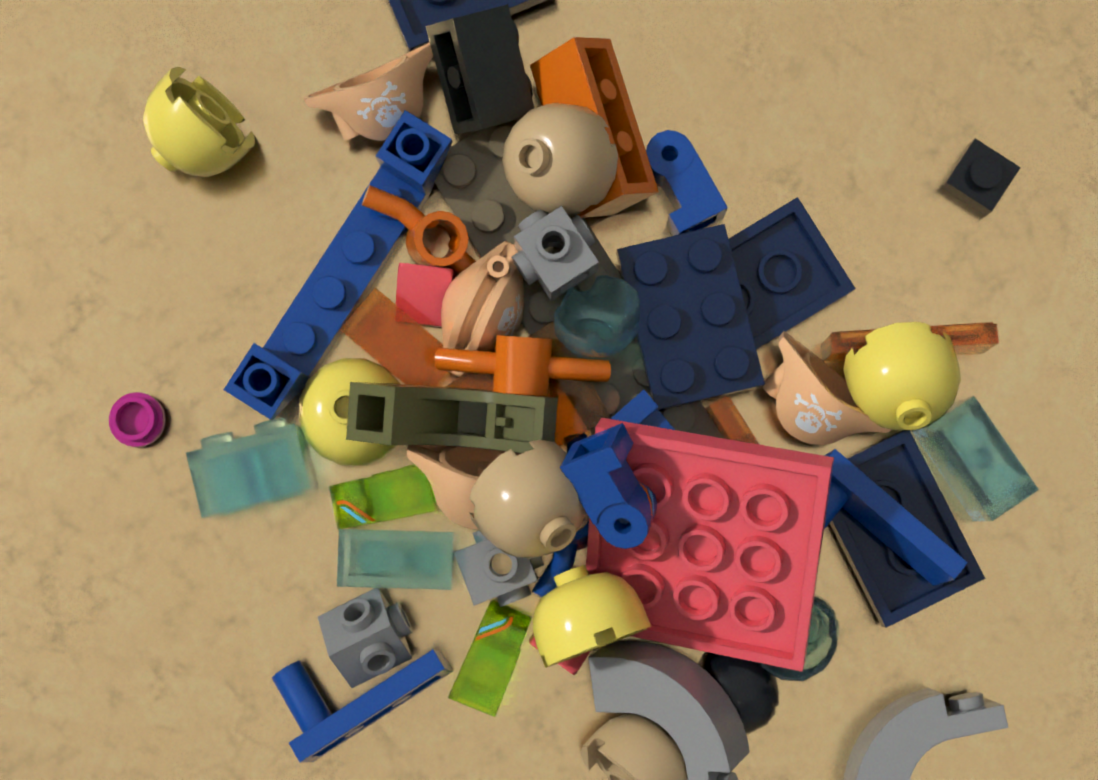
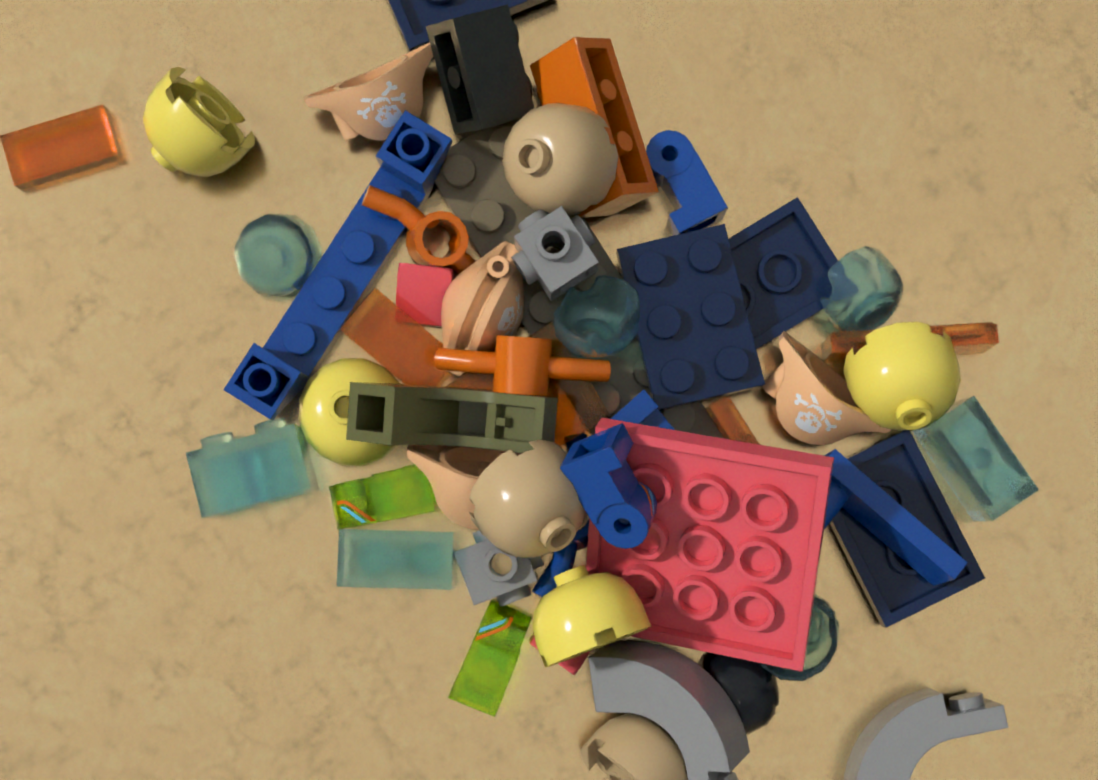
(61, 147): none -> clear orange tile
(137, 419): dark pink plate -> none
(276, 253): none -> clear light blue hair
(326, 730): blue piece -> none
(366, 636): light grey brick -> none
(863, 290): none -> clear light blue hair
(980, 177): black plate -> none

